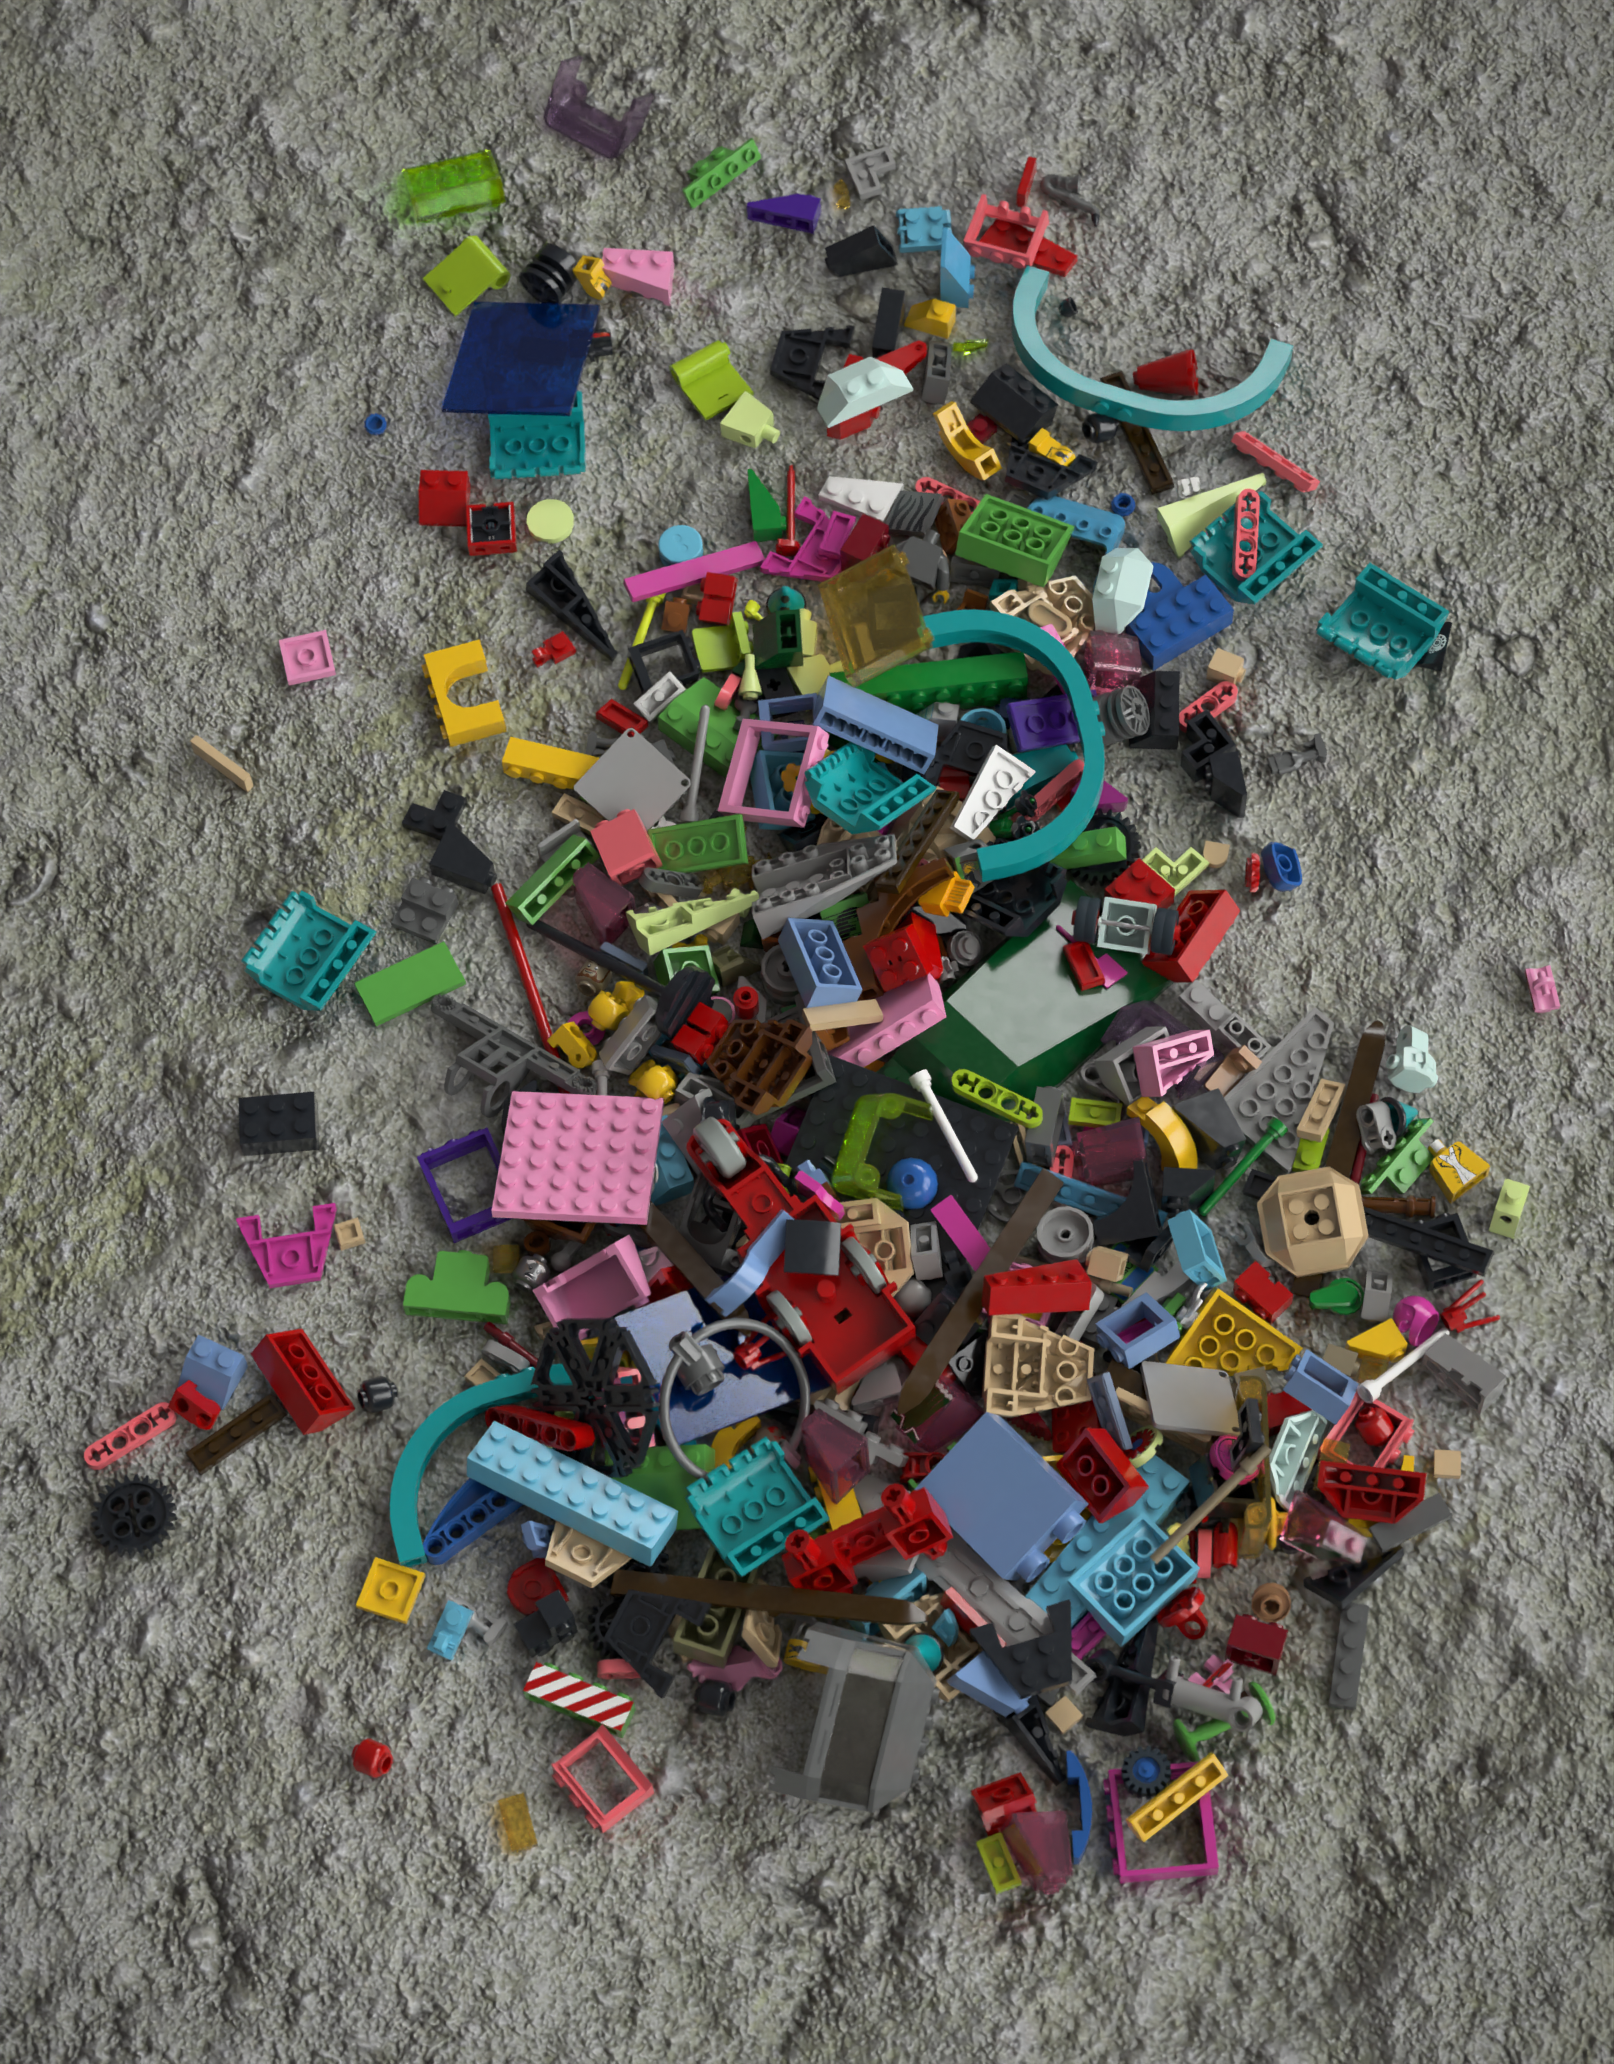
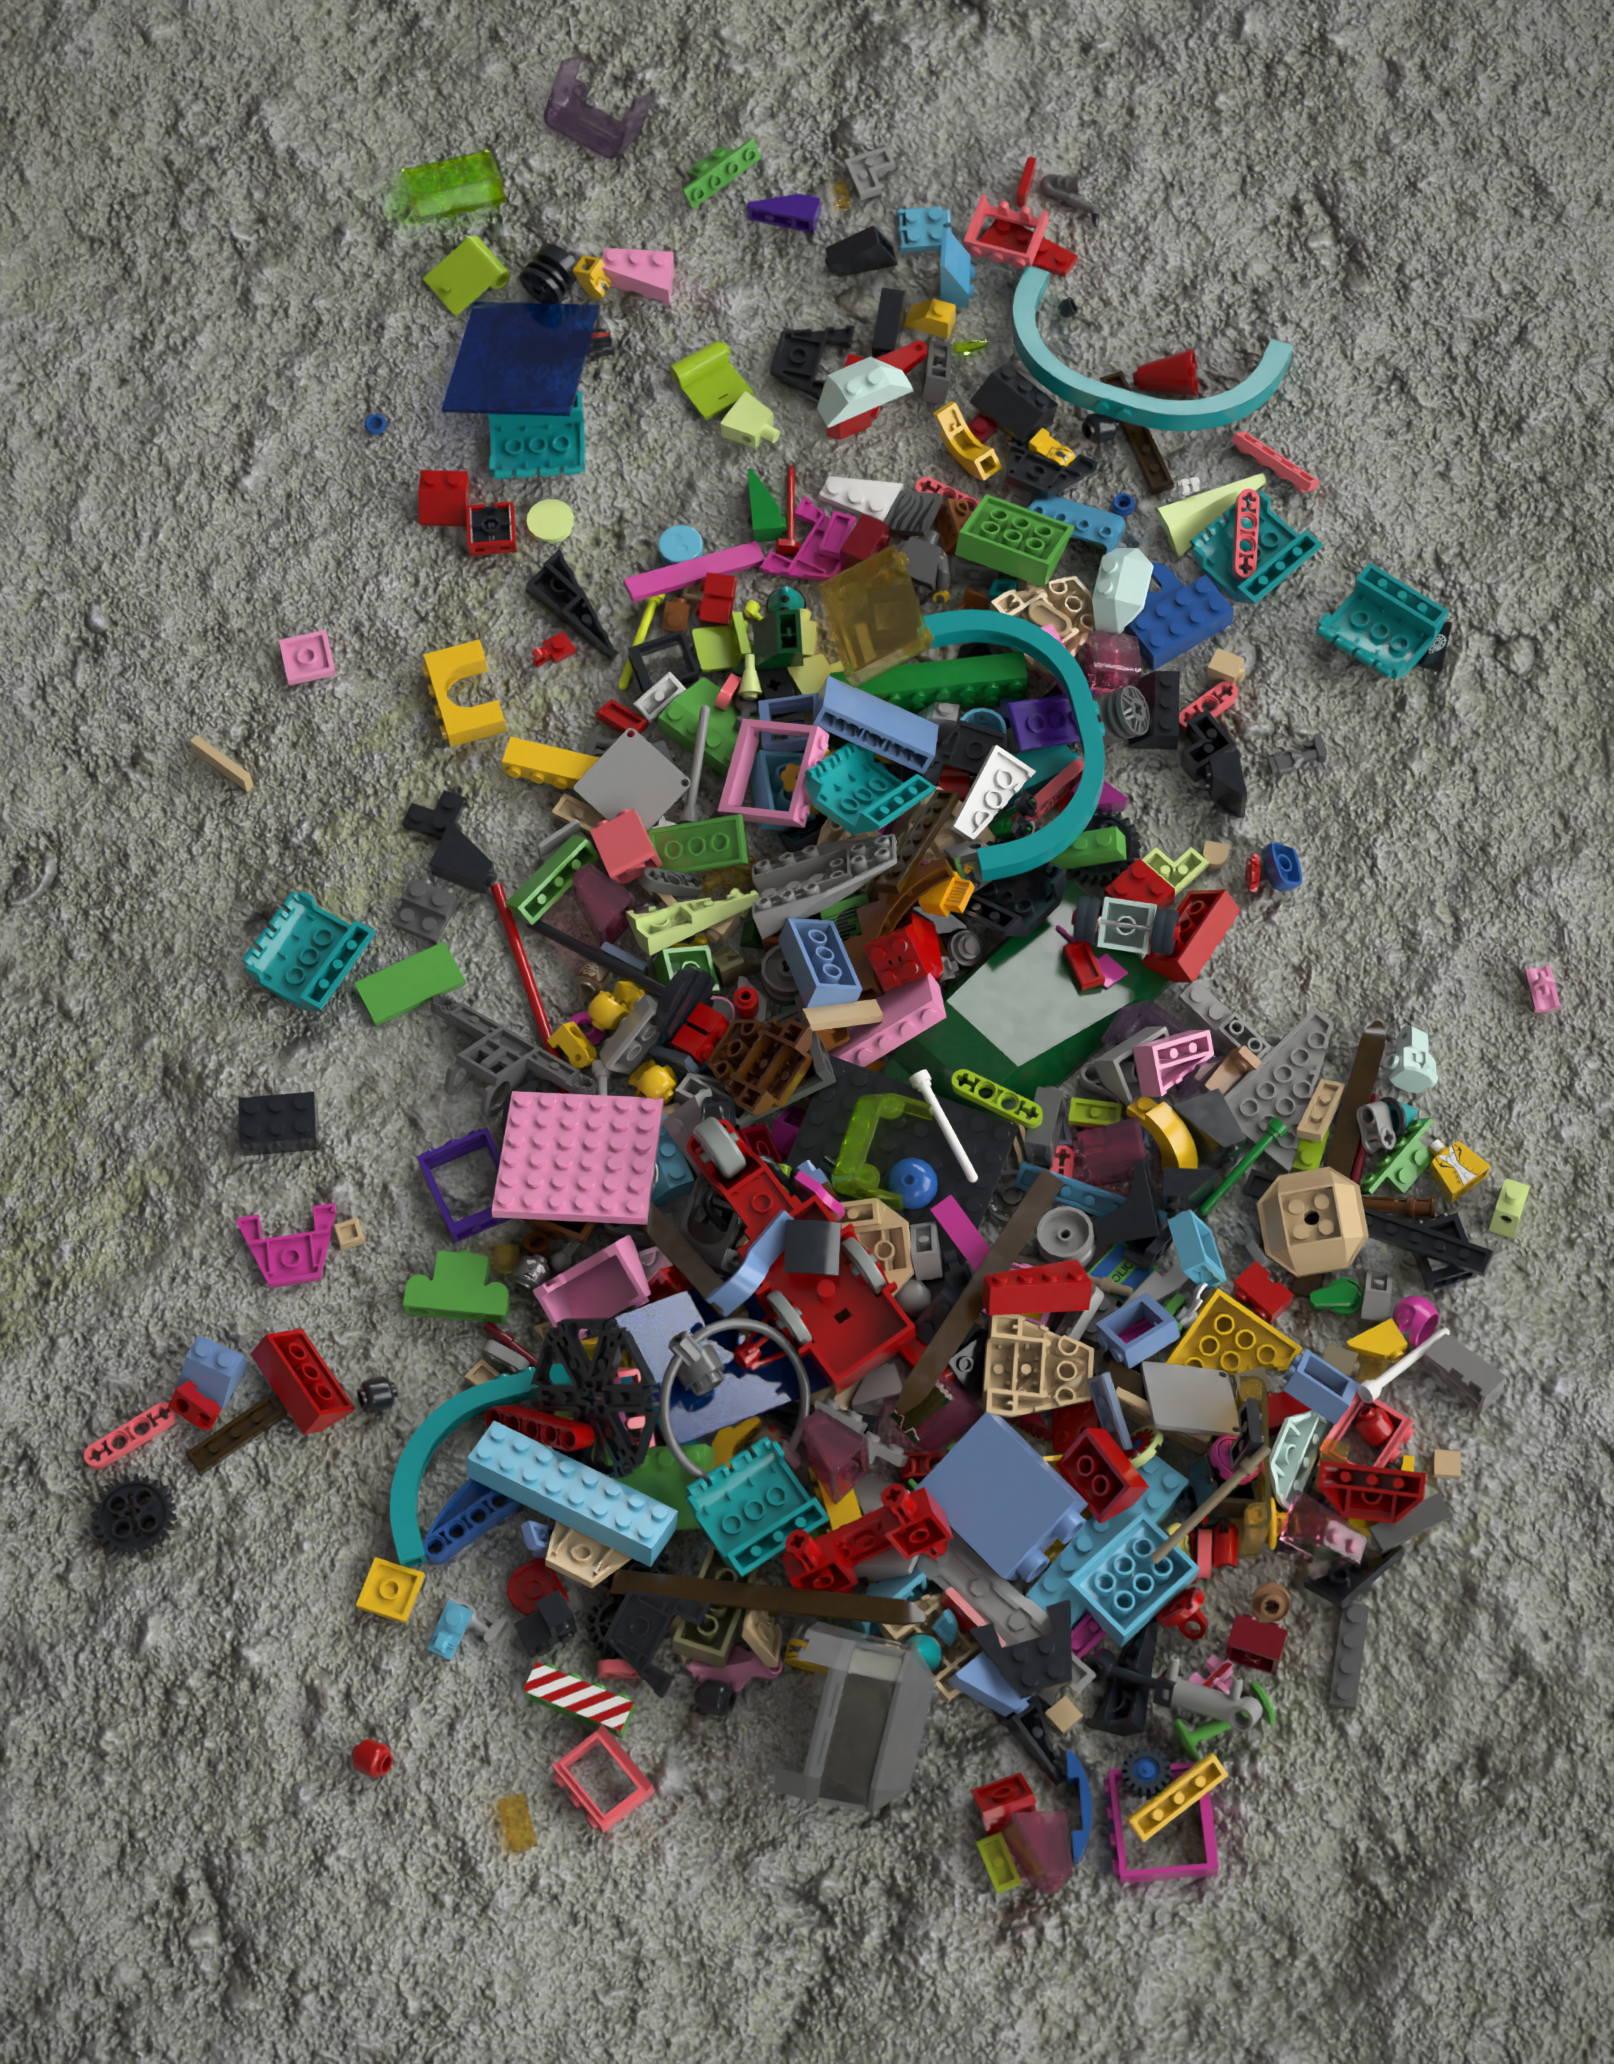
(1106, 1263): tan brick -> none
(1454, 1315): red plant -> none

